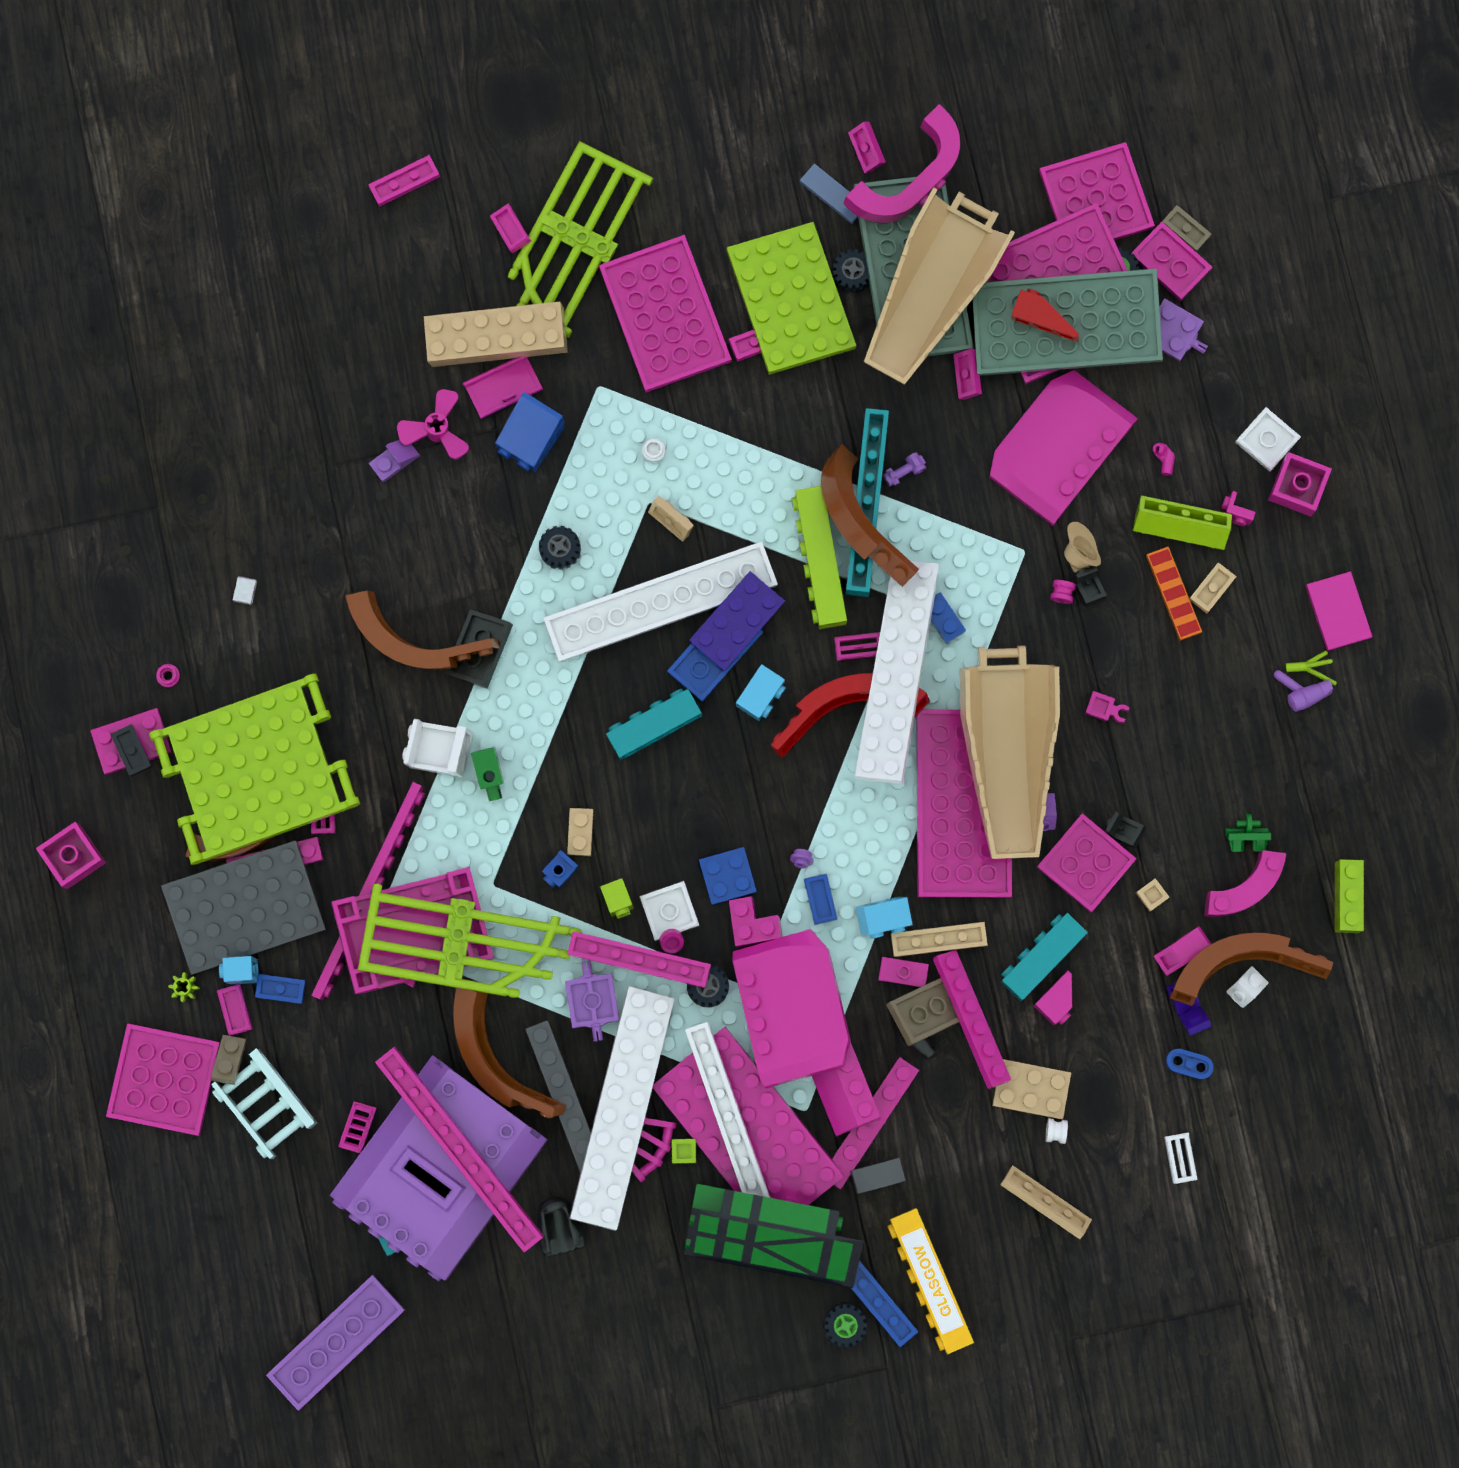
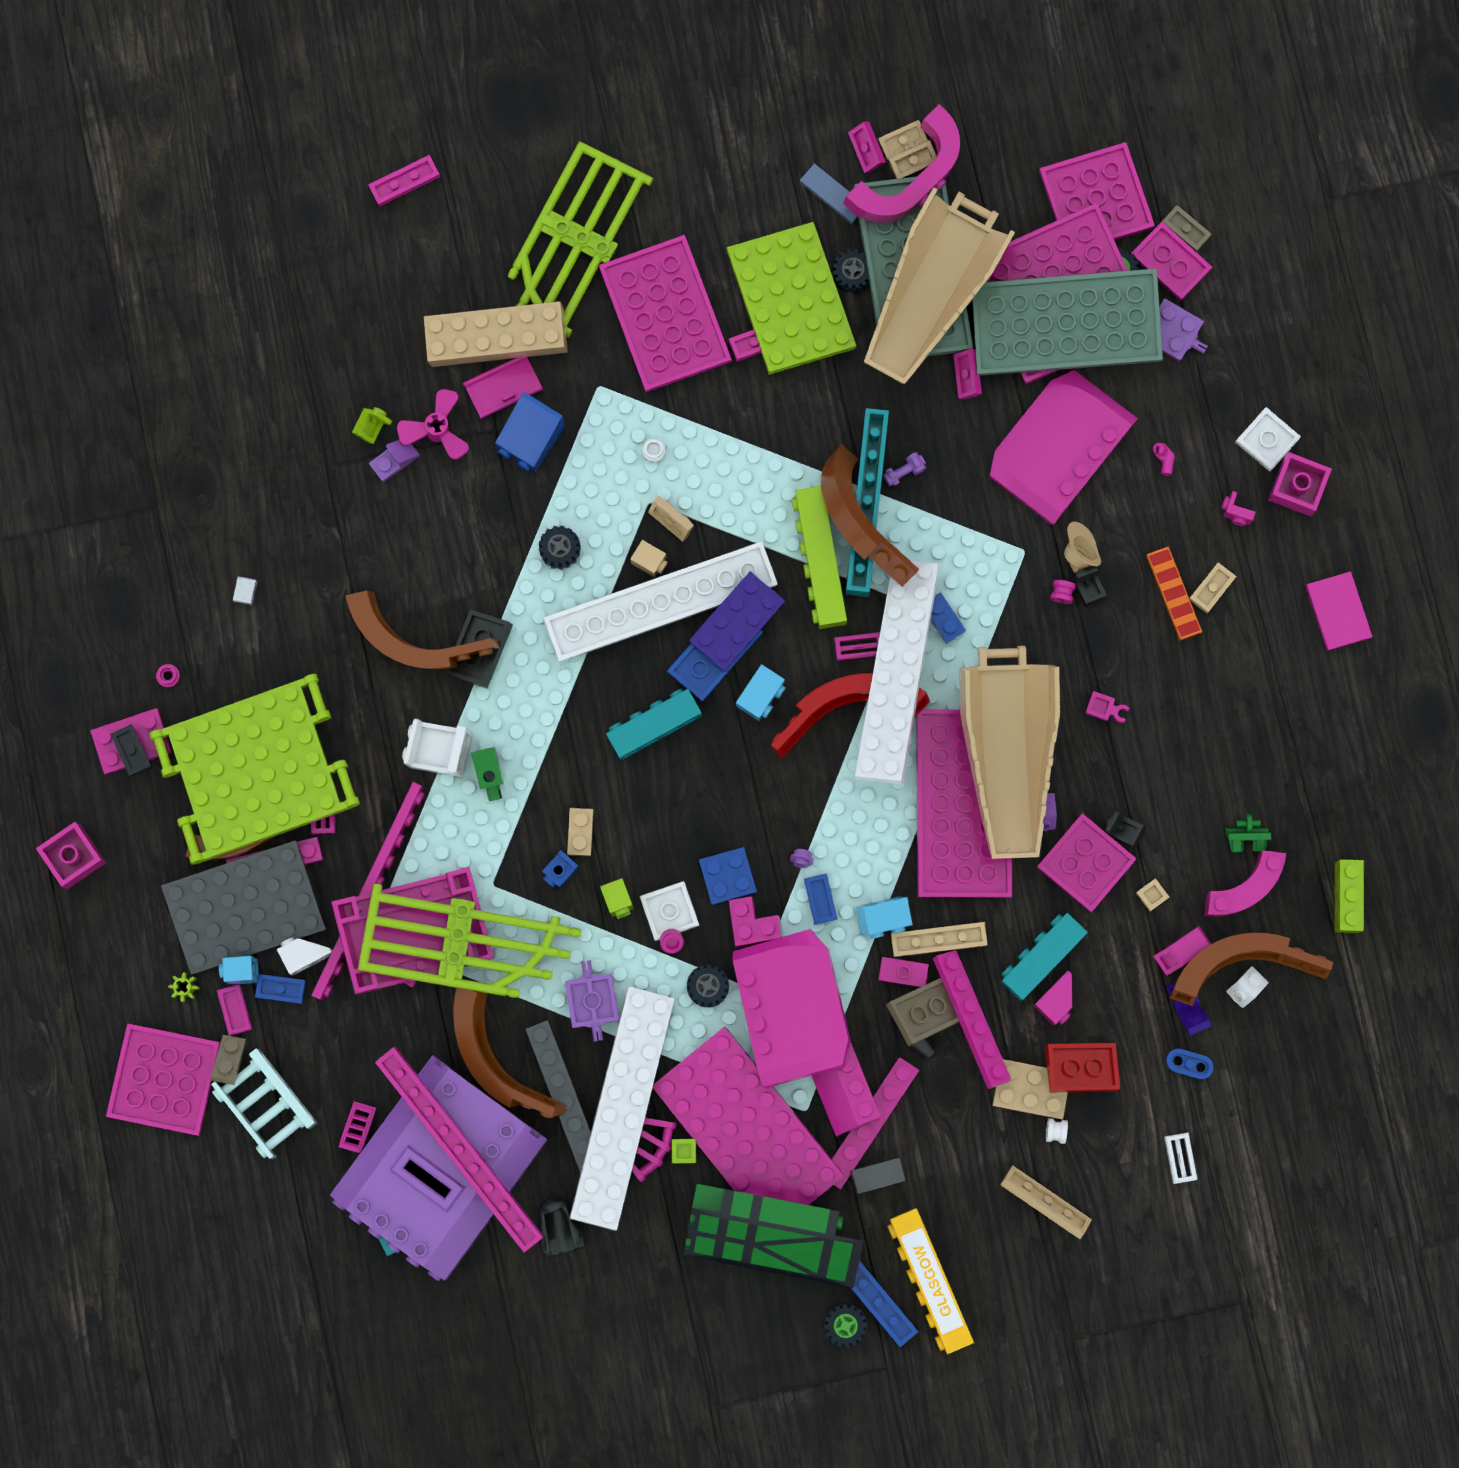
(301, 954): none -> white slope
(335, 1342): medium lavender plate -> none
(370, 424): none -> lime bracket
(510, 228): dark pink tile -> none
(639, 959): dark pink plate -> none
(649, 559): none -> tan brick
(726, 1110): white plate -> none
(907, 150): none -> tan slope
(1038, 313): red slope -> none
(1082, 1067): none -> red plate
(1182, 522): lime brick -> none
(1302, 696): medium lavender piece -> none
(1307, 666): lime plant -> none

